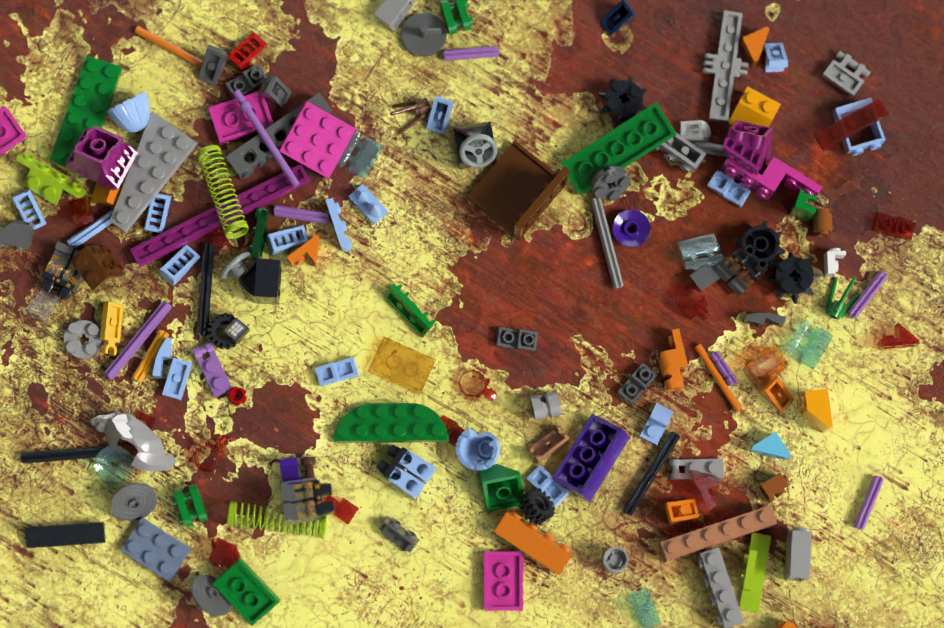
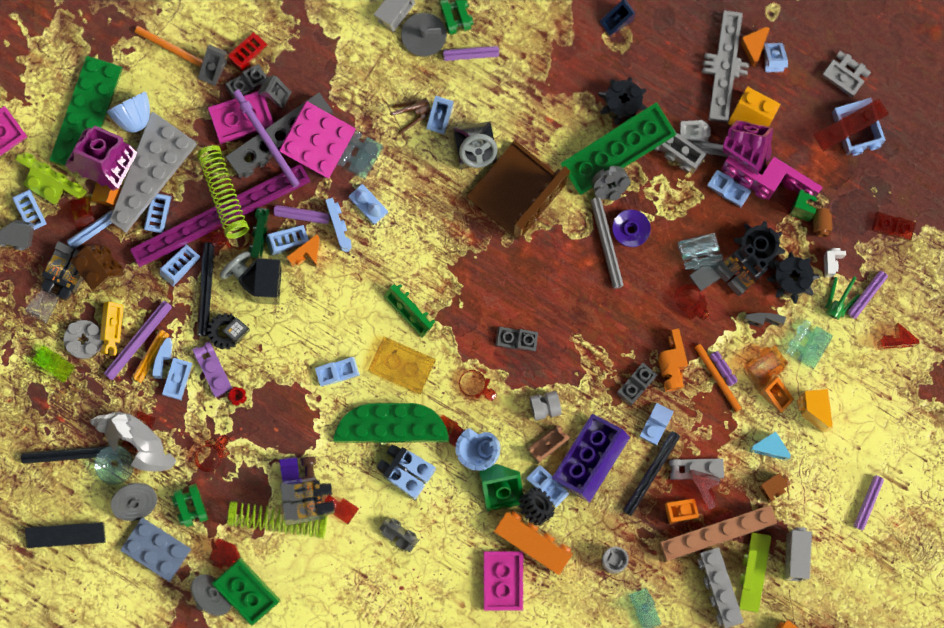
(53, 363): none -> clear neon green slope

